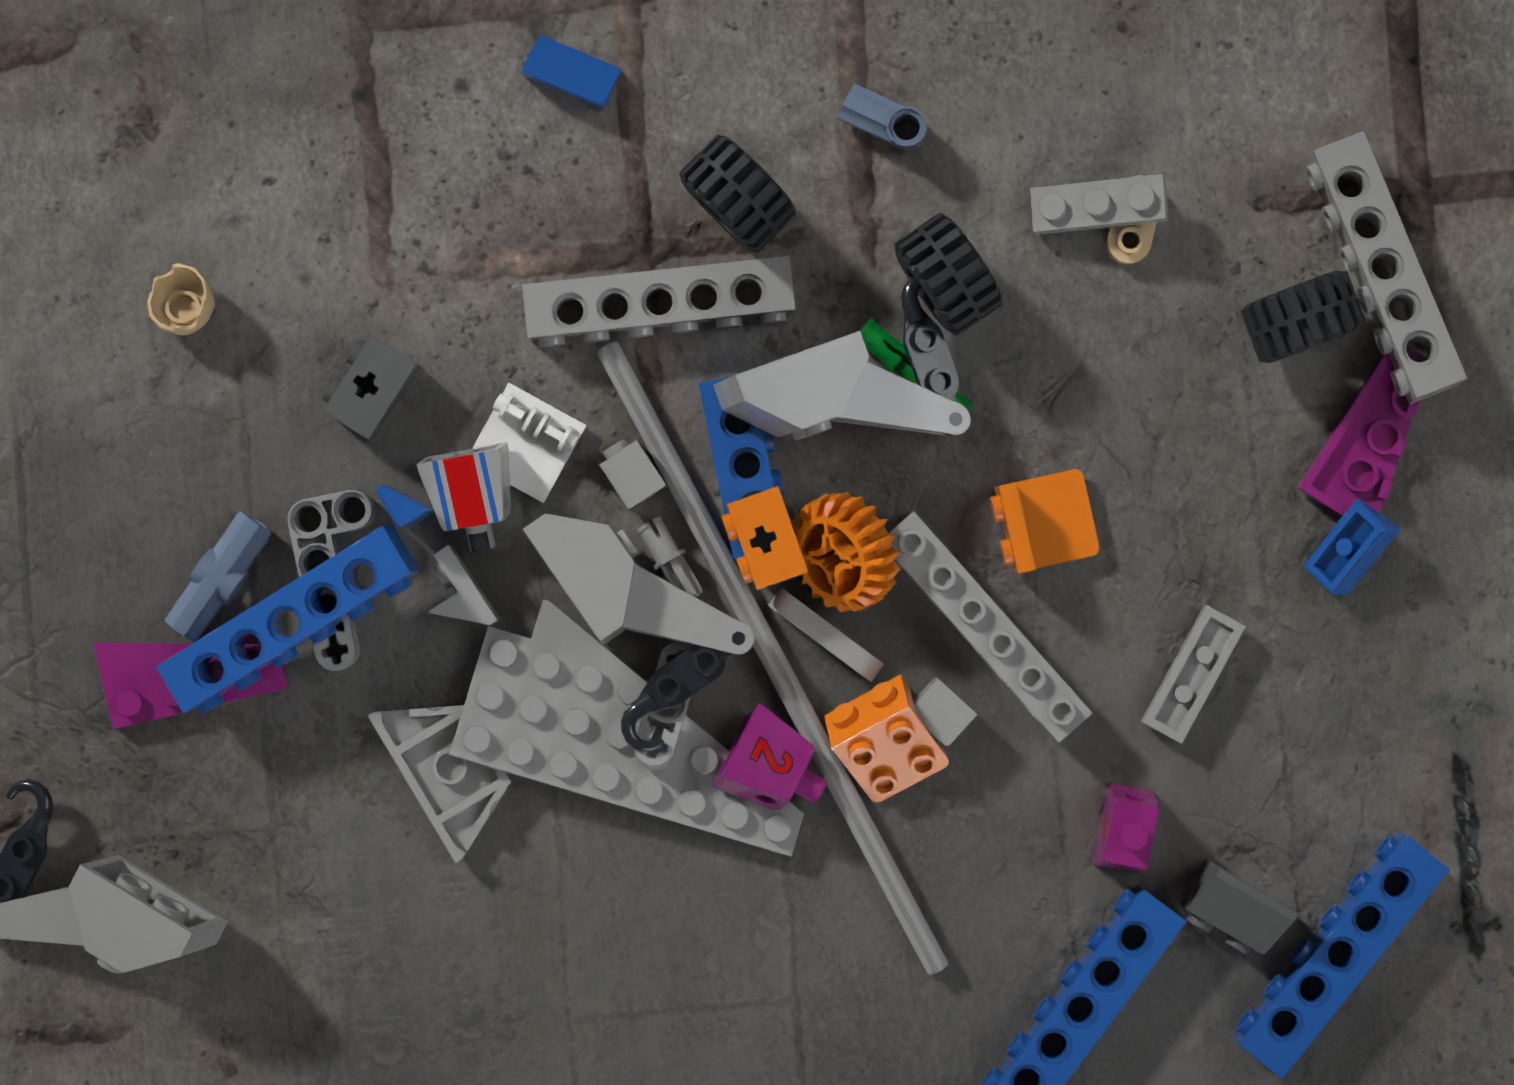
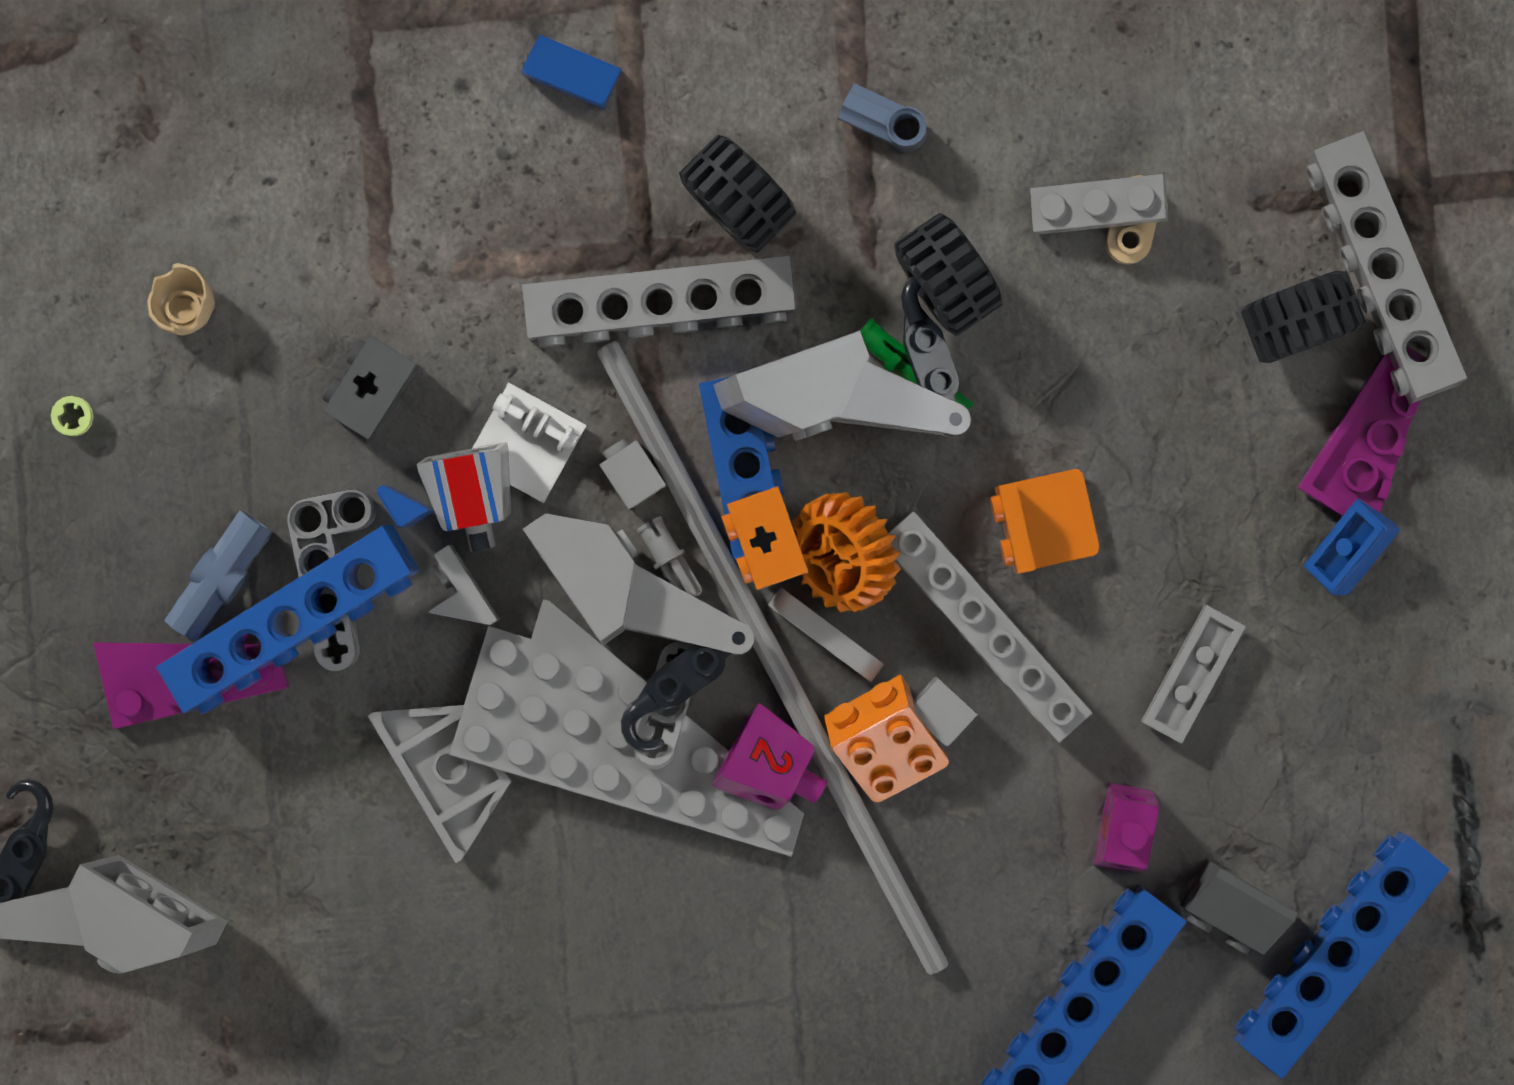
(60, 410): none -> yellowish green bush

